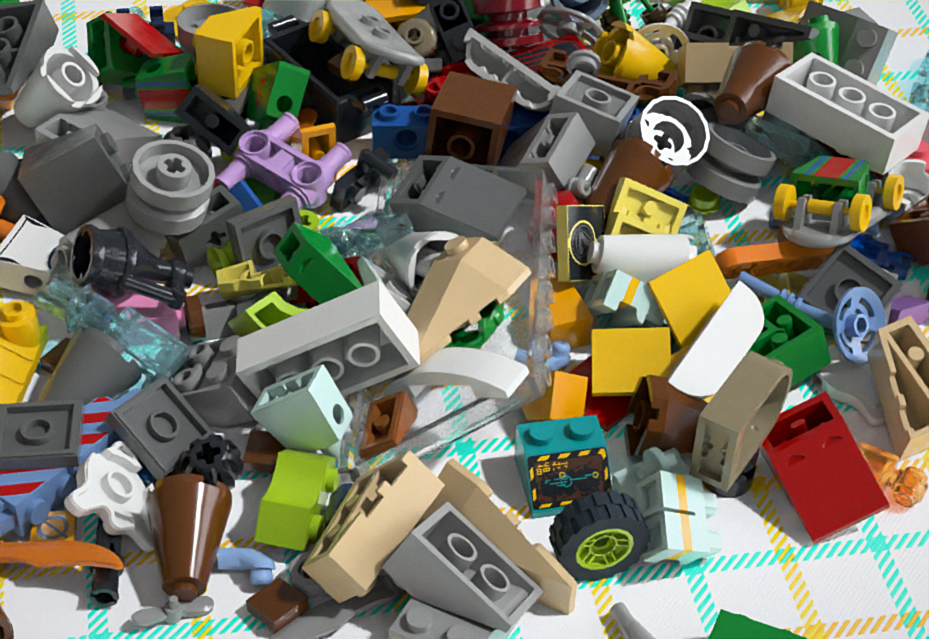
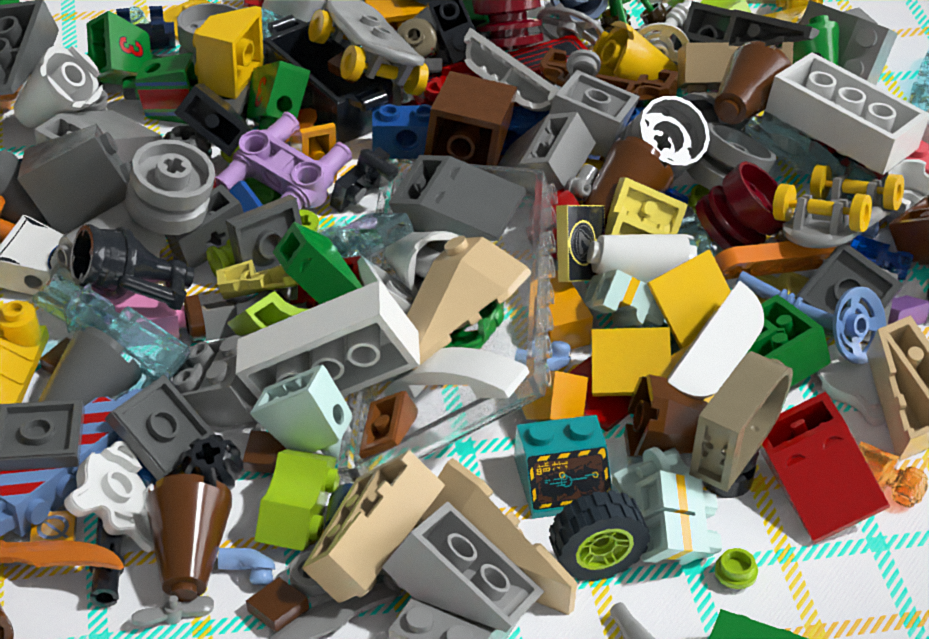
(141, 35): red piece -> none
(736, 568): none -> lime plate
(740, 208): none -> dark red wheel
(832, 178): green torso -> none

